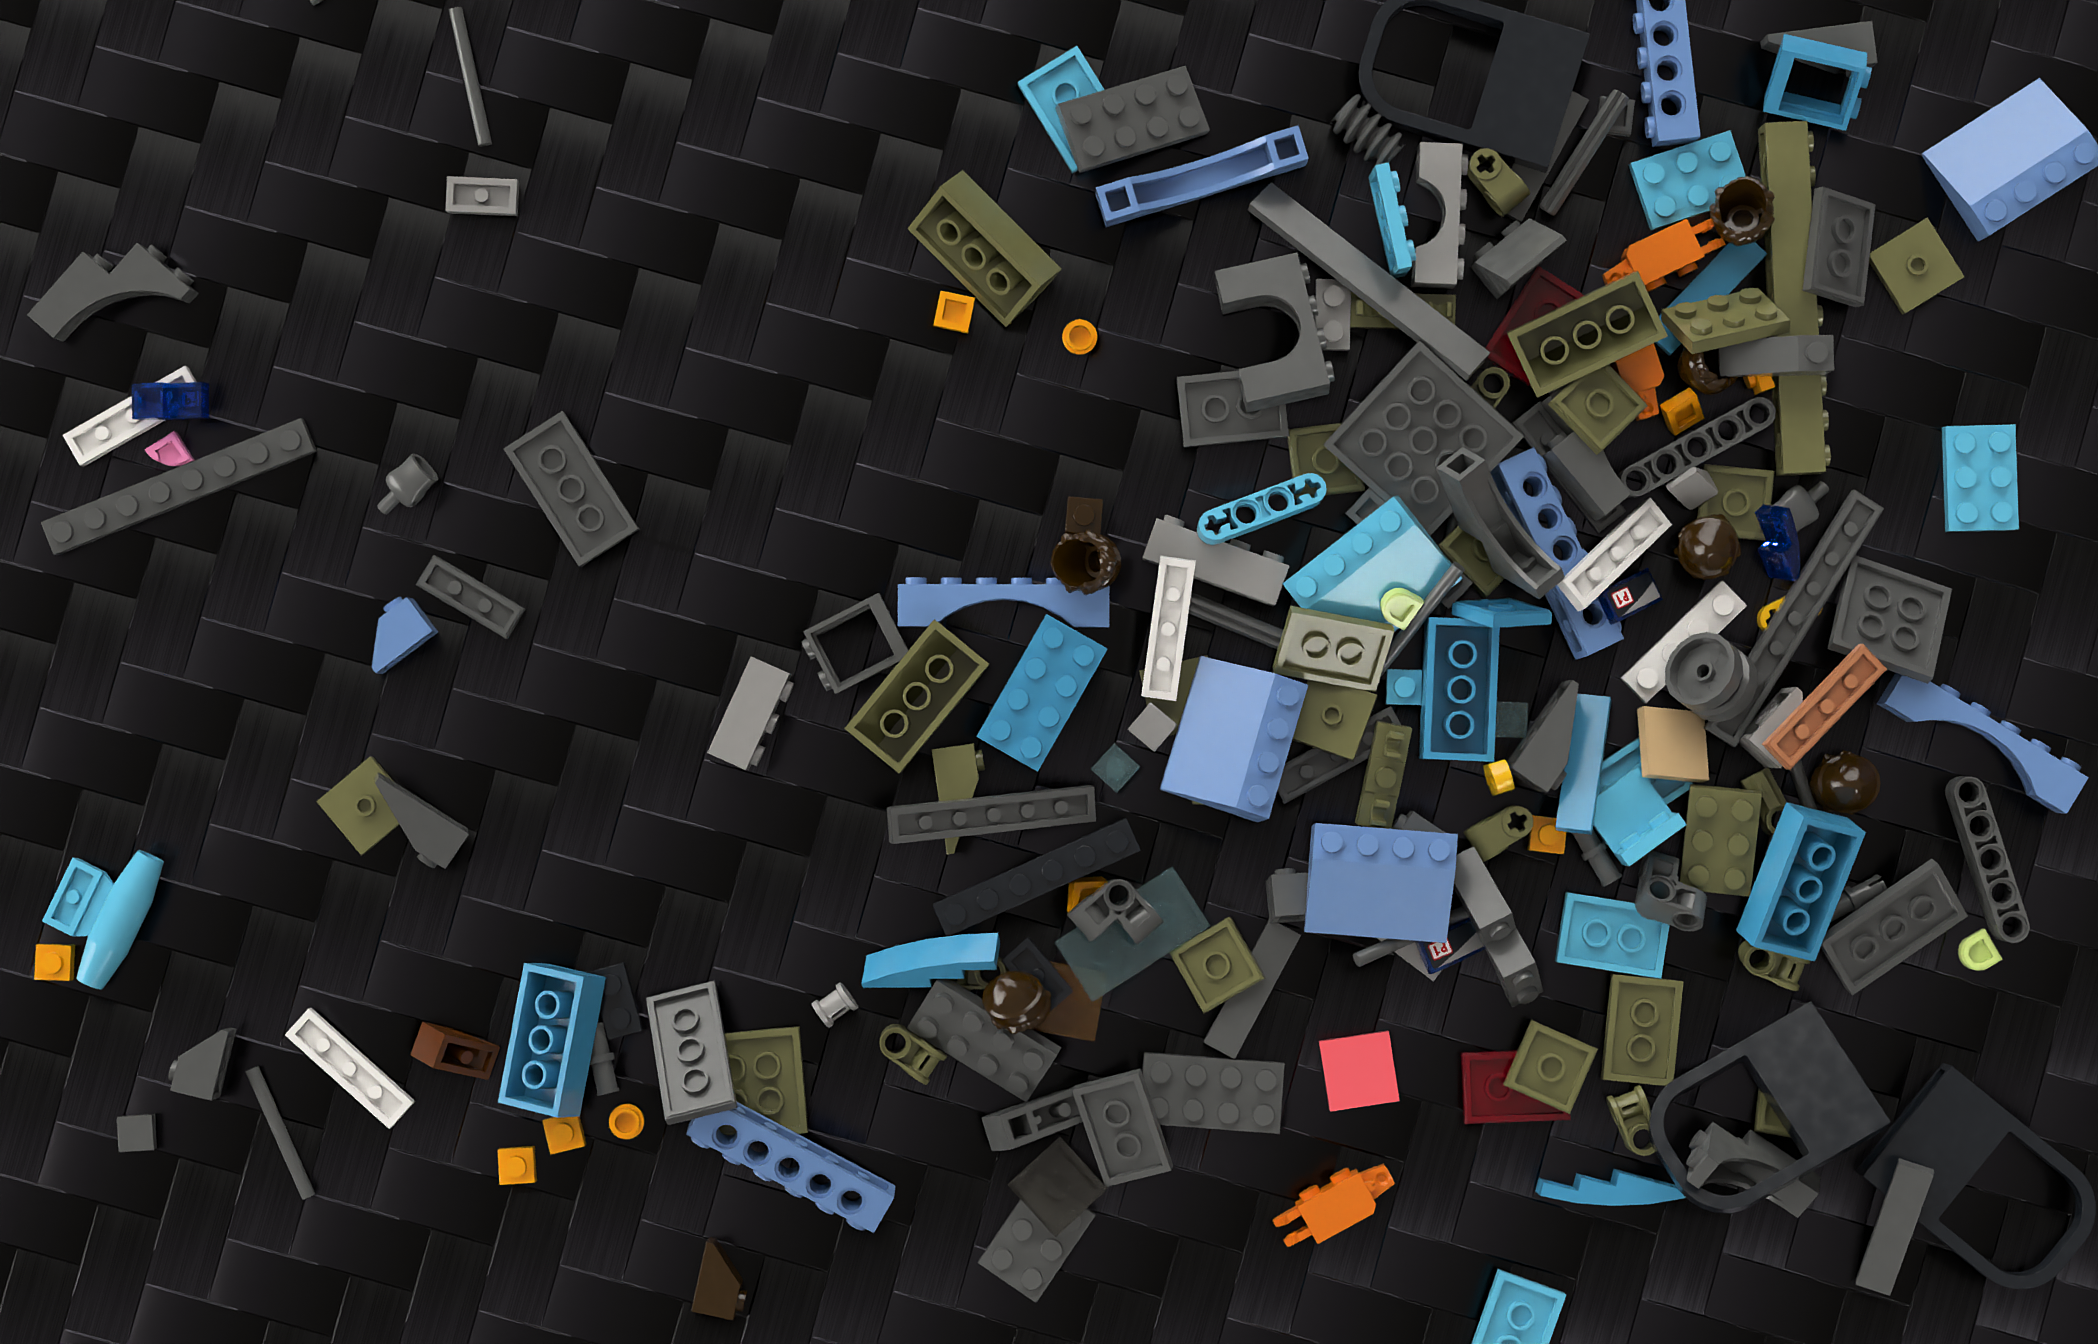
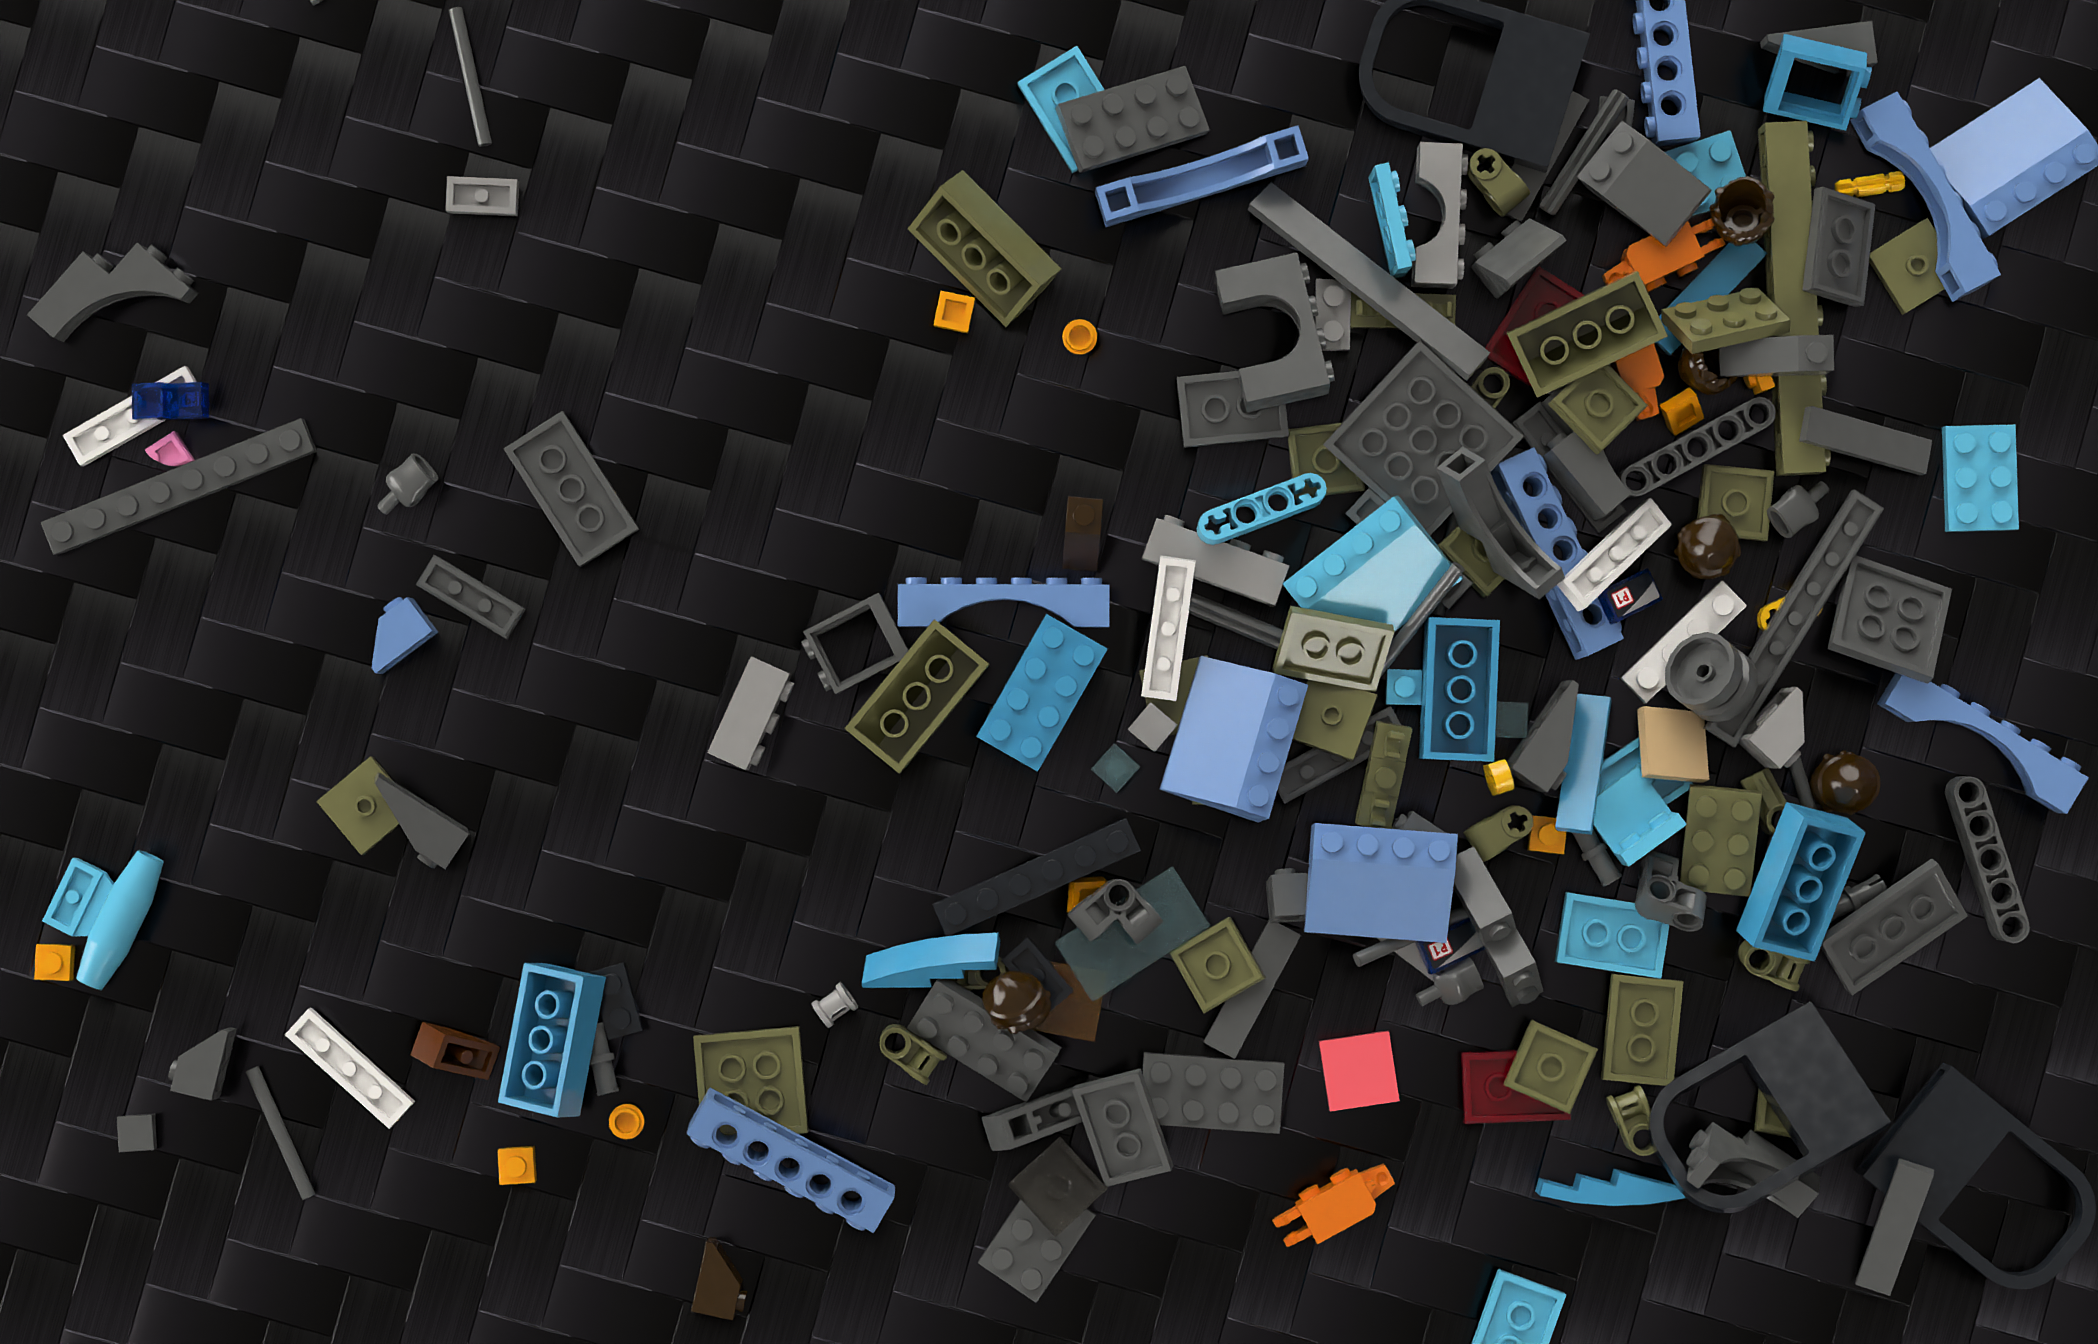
(564, 1133): light orange plate -> none
(691, 1053): tile -> none
(957, 776): olive slope -> none
(991, 814): dark grey plate -> none
(1086, 562): dark brown hair -> none
(1367, 132): dark grey piece -> none
(1400, 606): yellowish green tile -> none
(1453, 984): none -> dark grey piece
(1501, 612): dark azure tile -> none
(1643, 183): none -> dark grey slope
(1693, 487): light grey slope -> none
(1781, 549): clear blue slope -> none
(1824, 706): nougat tile -> none
(1865, 440): none -> dark grey tile
(1871, 184): none -> yellow axle
(1892, 134): none -> medium blue arch
(1978, 951): yellowish green tile -> none

